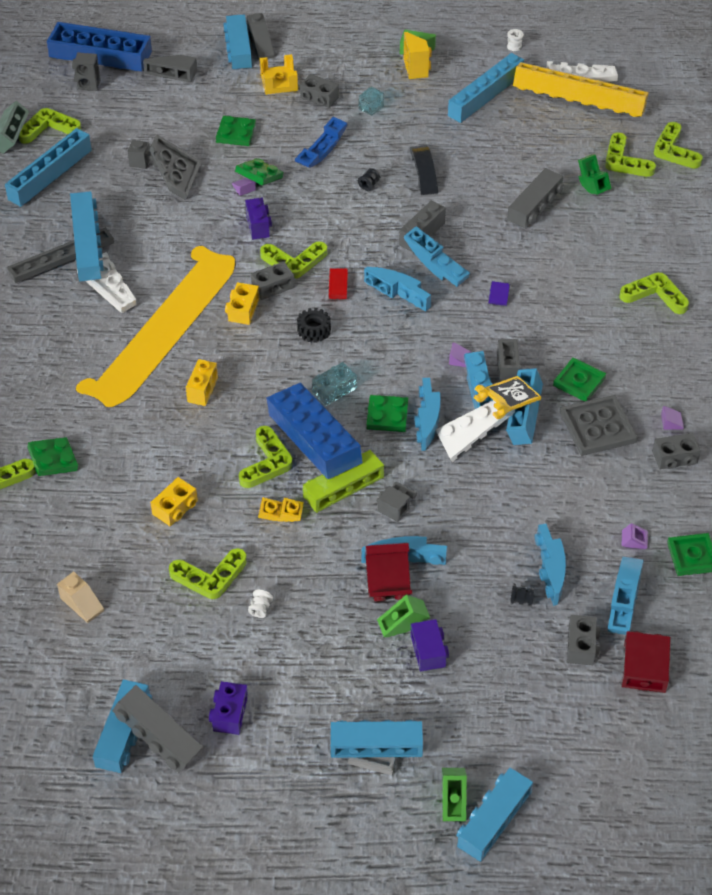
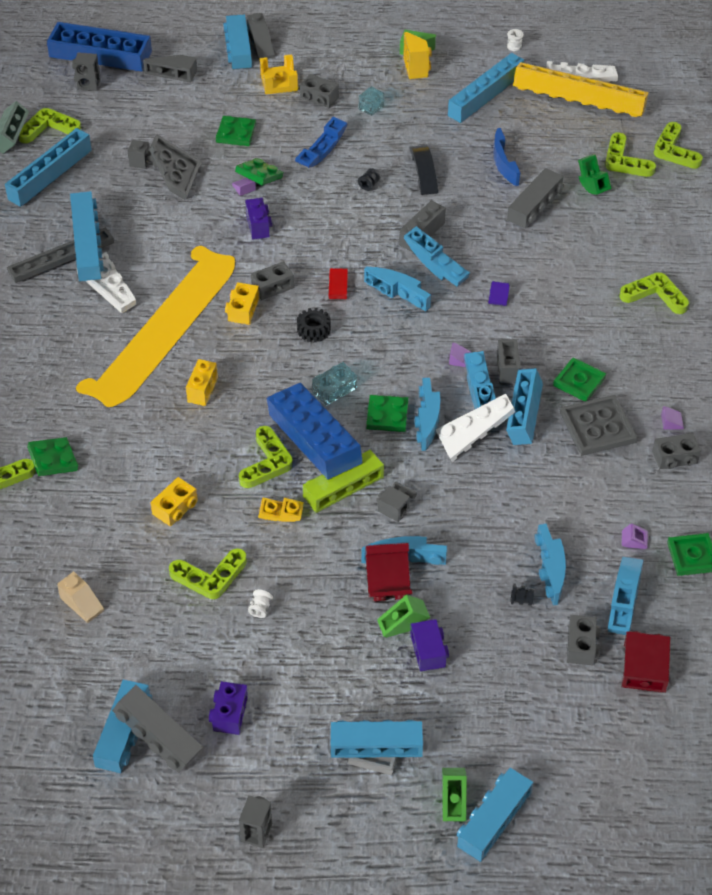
(255, 821): none -> dark grey brick
(297, 262): lime beam -> none
(508, 169): none -> blue slope
(508, 395): flag -> none

